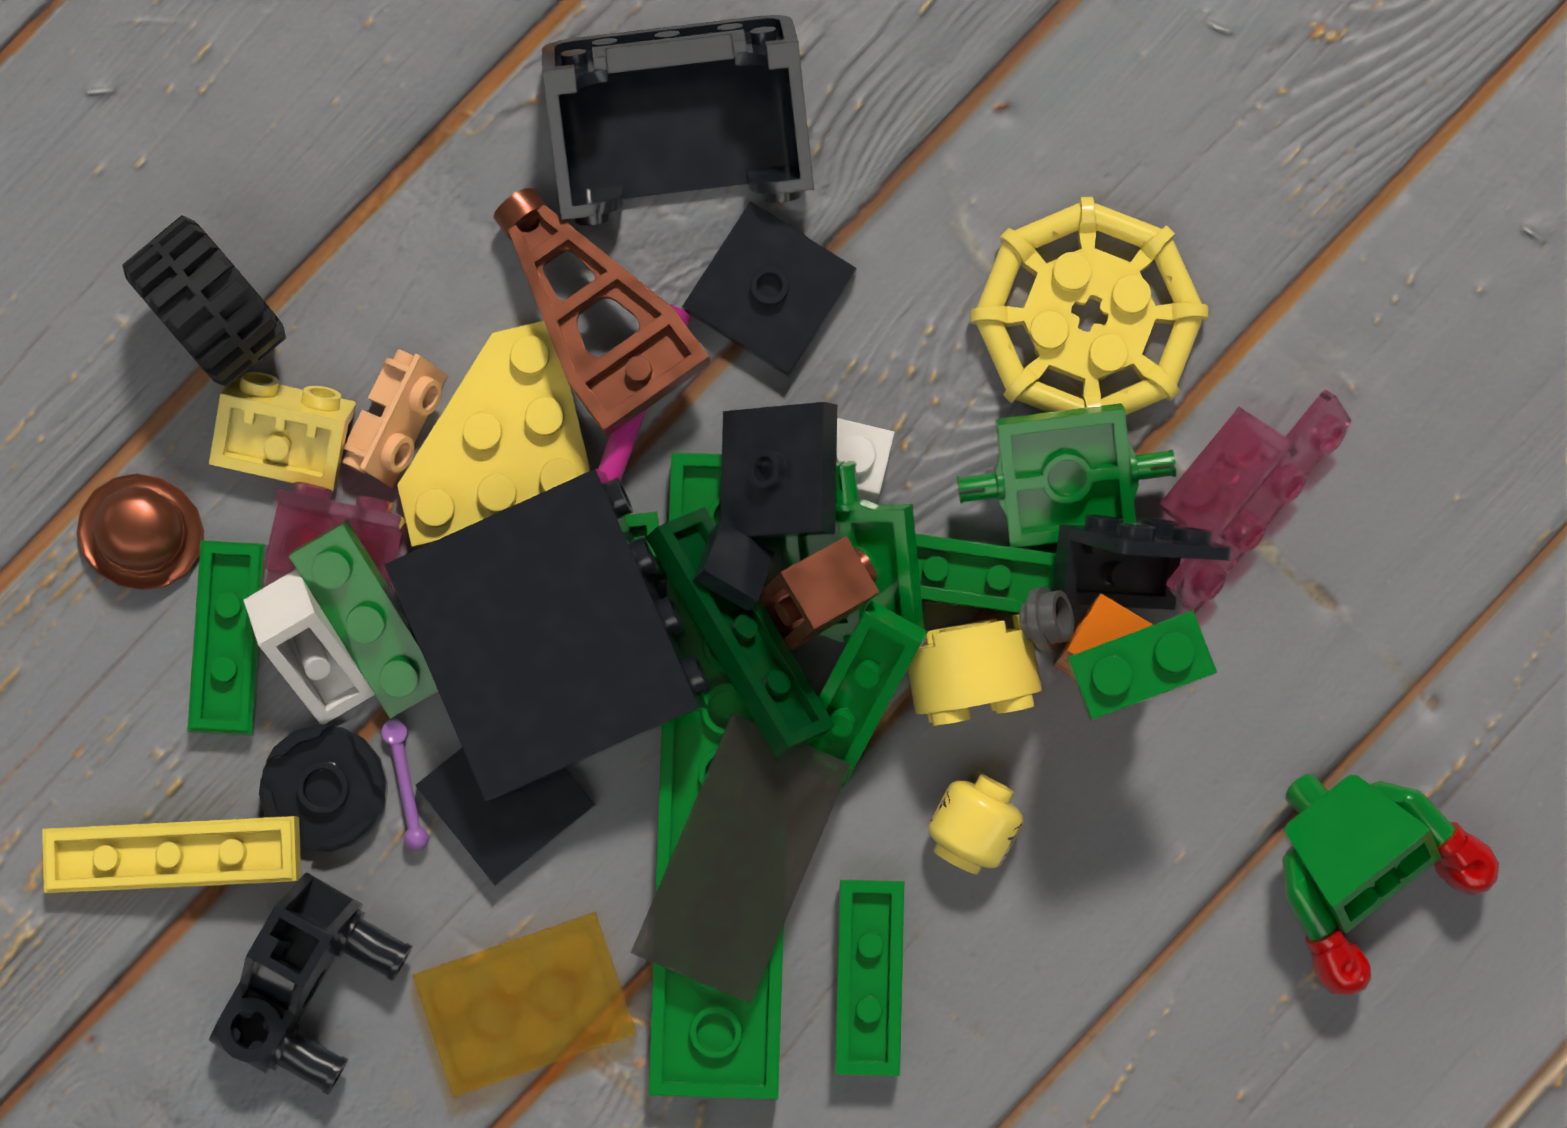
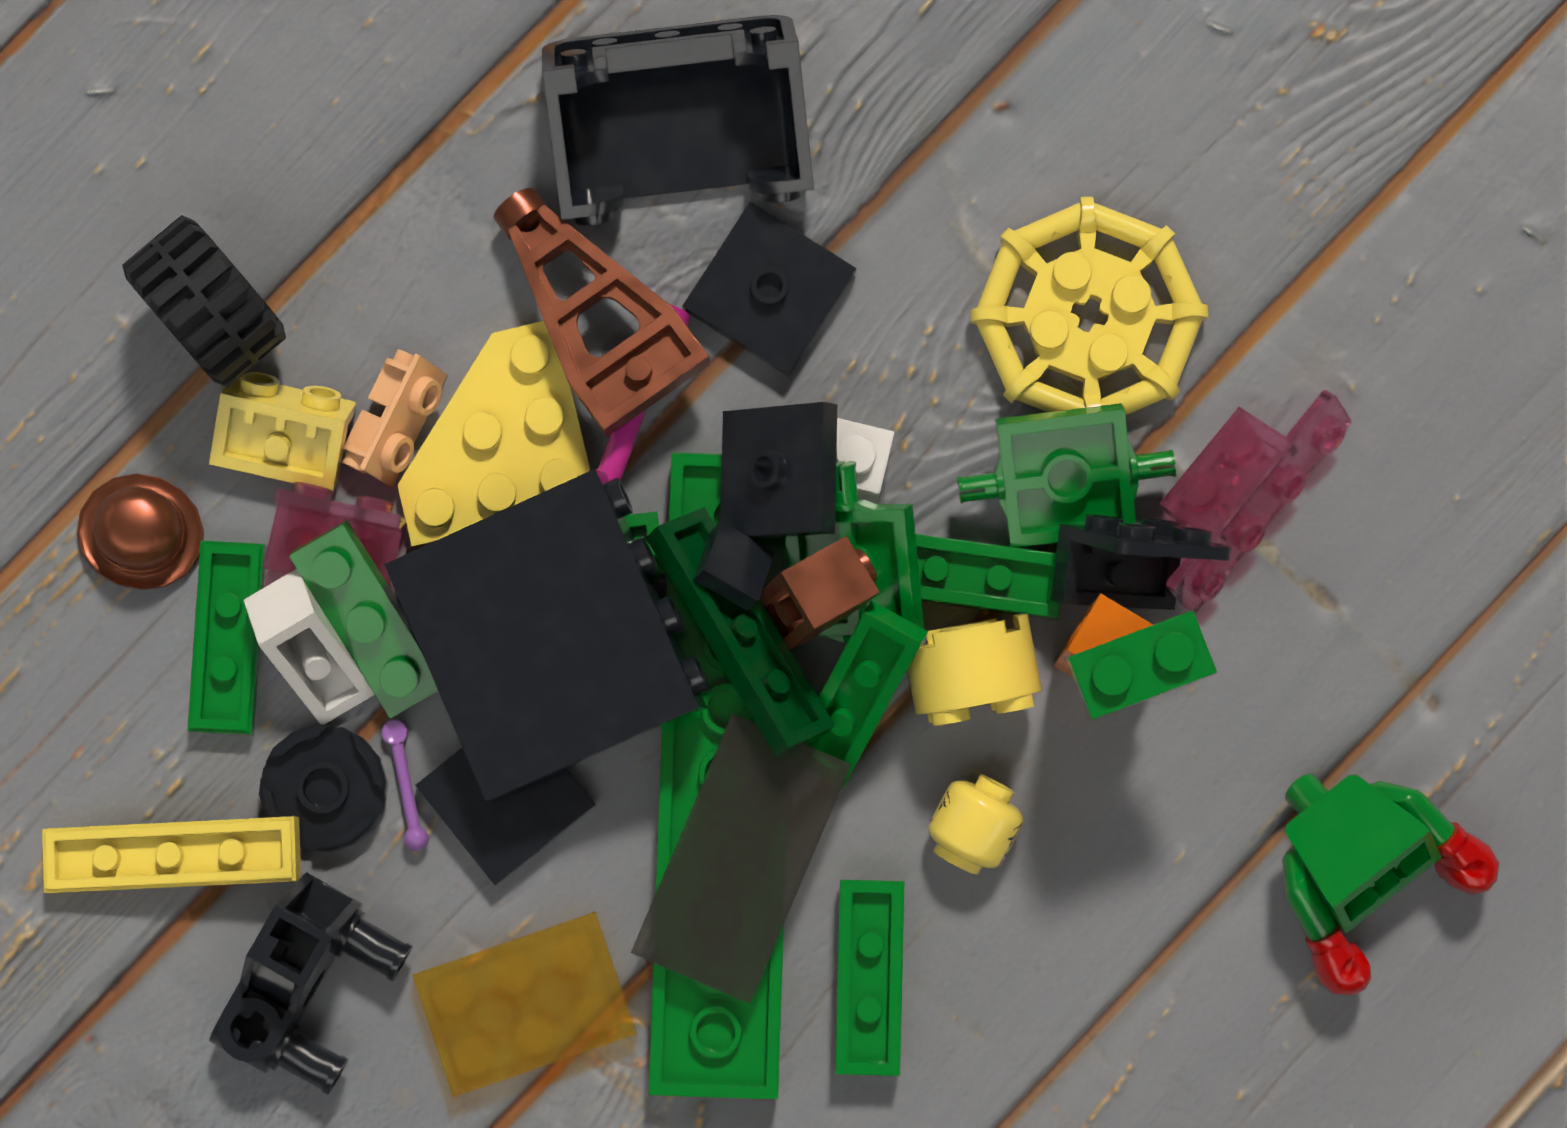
(1047, 618): dark grey plate -> none

